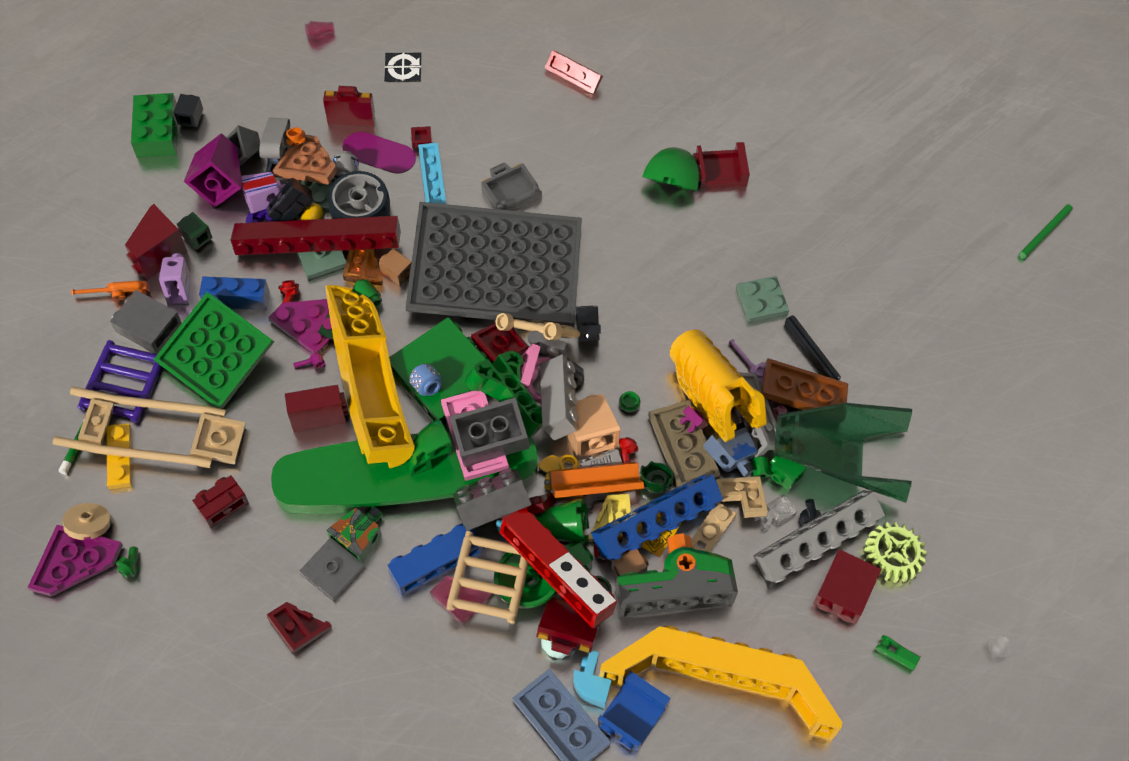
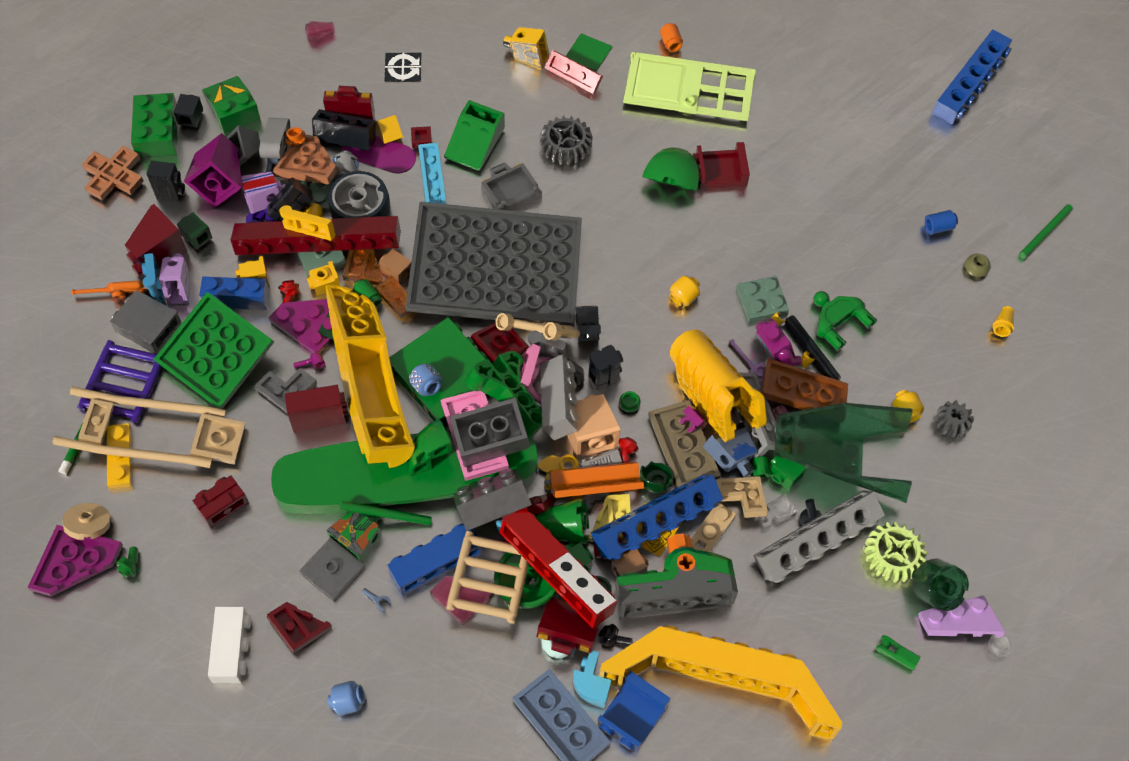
(112, 173): none -> nougat plate
(151, 281): none -> dark azure plate
(165, 180): none -> black brick
(229, 645): none -> white brick
(231, 103): none -> green slope
(253, 269): none -> yellow brick
(275, 388): none -> flat silver plate
(307, 223): none -> yellow plate
(321, 277): none -> yellow brick
(344, 129): none -> black brick
(346, 698): none -> medium blue head
(377, 599): none -> sand blue hand
(386, 513): none -> green piece
(388, 129): none -> yellow brick
(393, 295): none -> clear orange plate
(475, 135): none -> green slope
(529, 46): none -> yellow torso
(568, 145): none -> flat silver gear
(589, 51): none -> green sticker
(605, 367): none -> black brick
(609, 637): none -> black plate
(671, 37): none -> orange brick
(676, 85): none -> yellowish green door
(684, 291): none -> yellow head
(776, 343): none -> magenta torso
(836, 313): none -> green connector
(847, 586): dark red brick -> none
(909, 400): none -> yellow head
(940, 584): none -> clear green brick
(941, 222): none -> blue brick
(954, 418): none -> dark grey gear
(971, 617): none -> lavender wing
(972, 76): none -> blue brick
(977, 270): none -> olive plate
(1004, 323): none -> yellow cone

